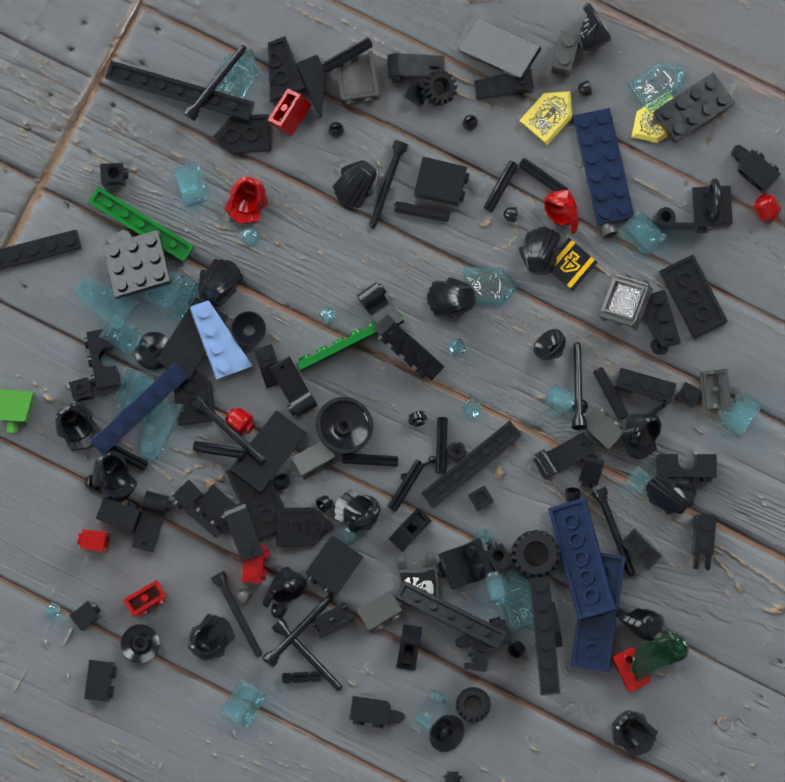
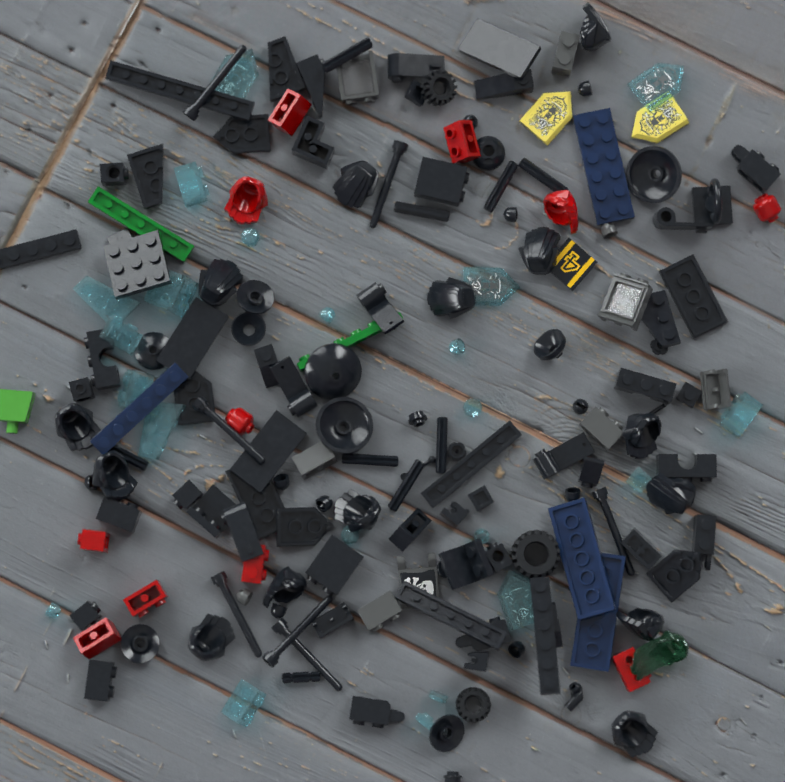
(97, 638): none -> red brick
(148, 174): none -> black wing
(151, 520): black door -> none
(220, 346): light blue wing -> none
(221, 450): black axle -> none
(255, 290): none -> black dish
(308, 145): none -> black brick
(329, 360): none -> black dish
(336, 133): black hinge -> none
(409, 347): black brick -> none
(409, 647): black slope -> none
(455, 516): none -> black hinge
(461, 141): none -> red brick
(490, 162): none -> black piece
(498, 588): clear light blue brick -> none
(560, 399): clear light blue slope -> none
(576, 696): none -> black arm
(578, 421): black piece -> none
(610, 393): black axle -> none
(642, 174): none -> black dish
(643, 233): clear light blue brick -> none
(676, 573): none -> black tile
(693, 108): black plate -> none

